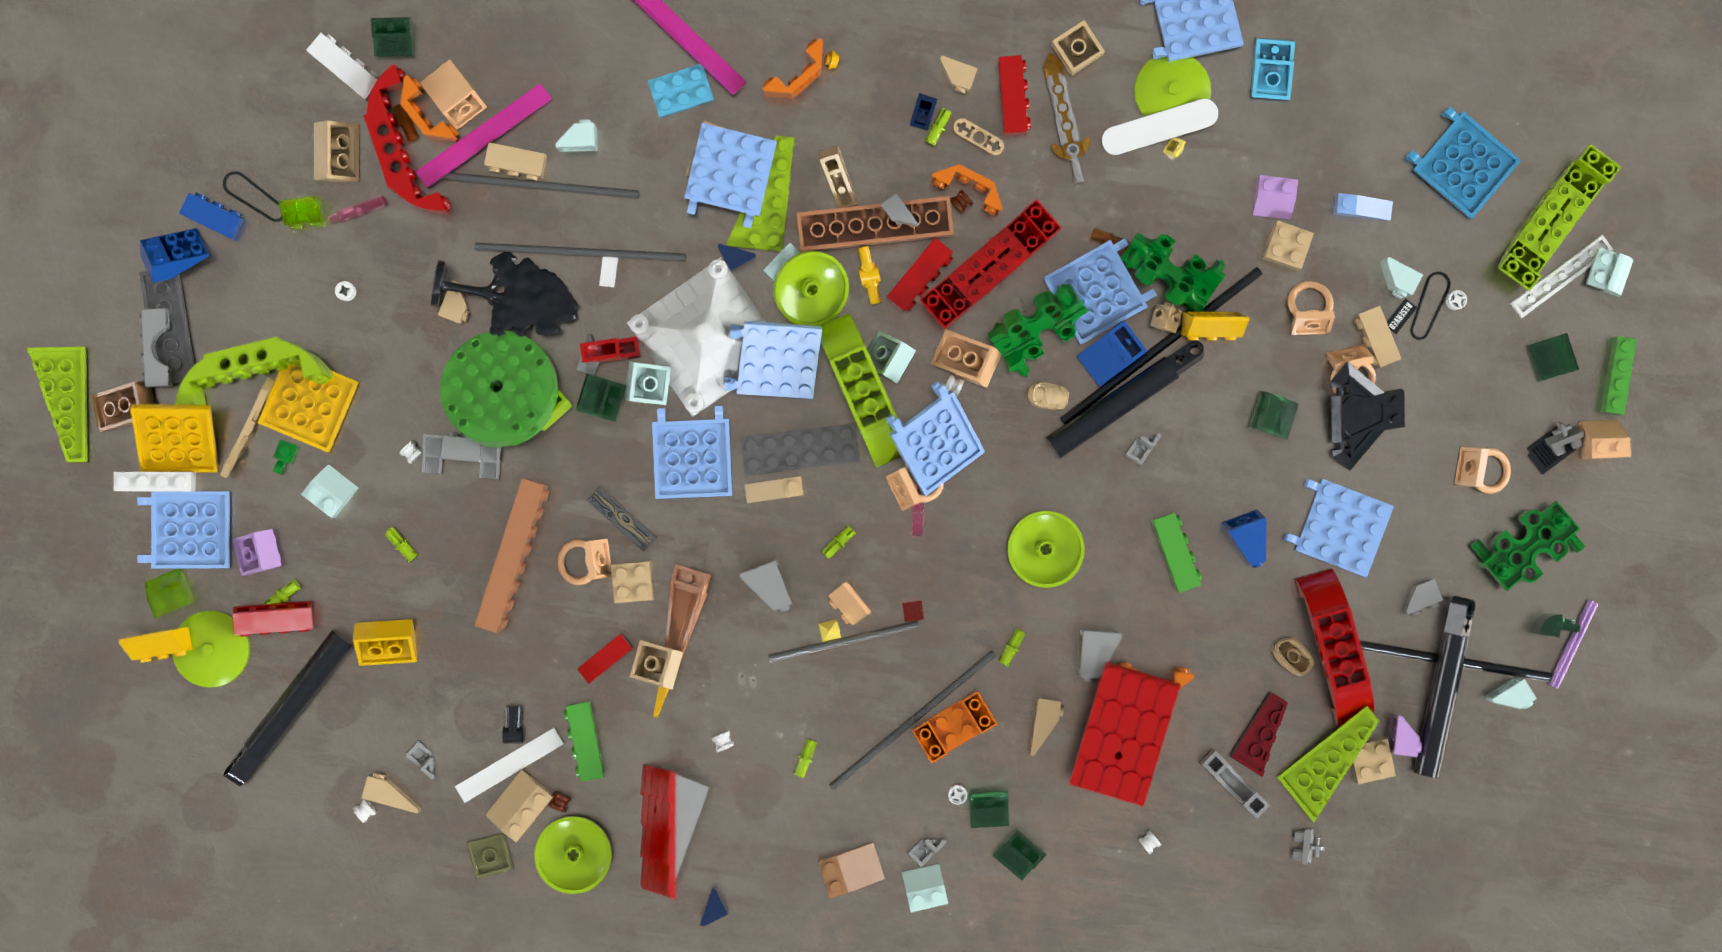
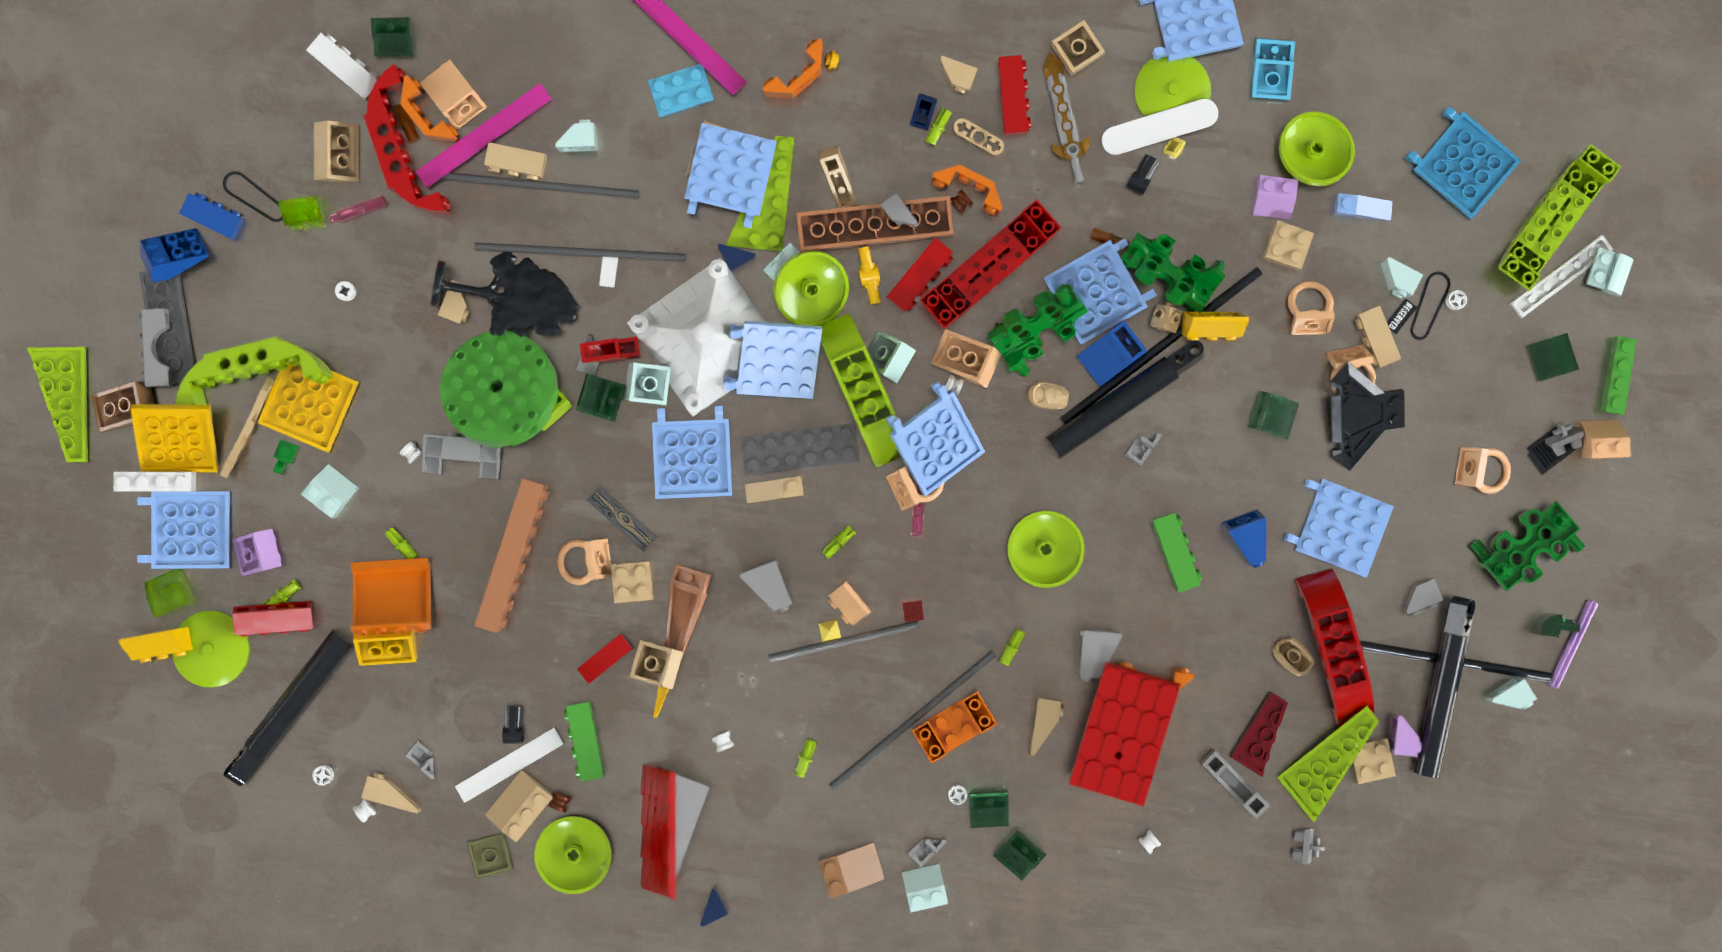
(320, 774): none -> white wheel
(391, 596): none -> orange panel
(1141, 178): none -> black piece
(1316, 148): none -> lime dish

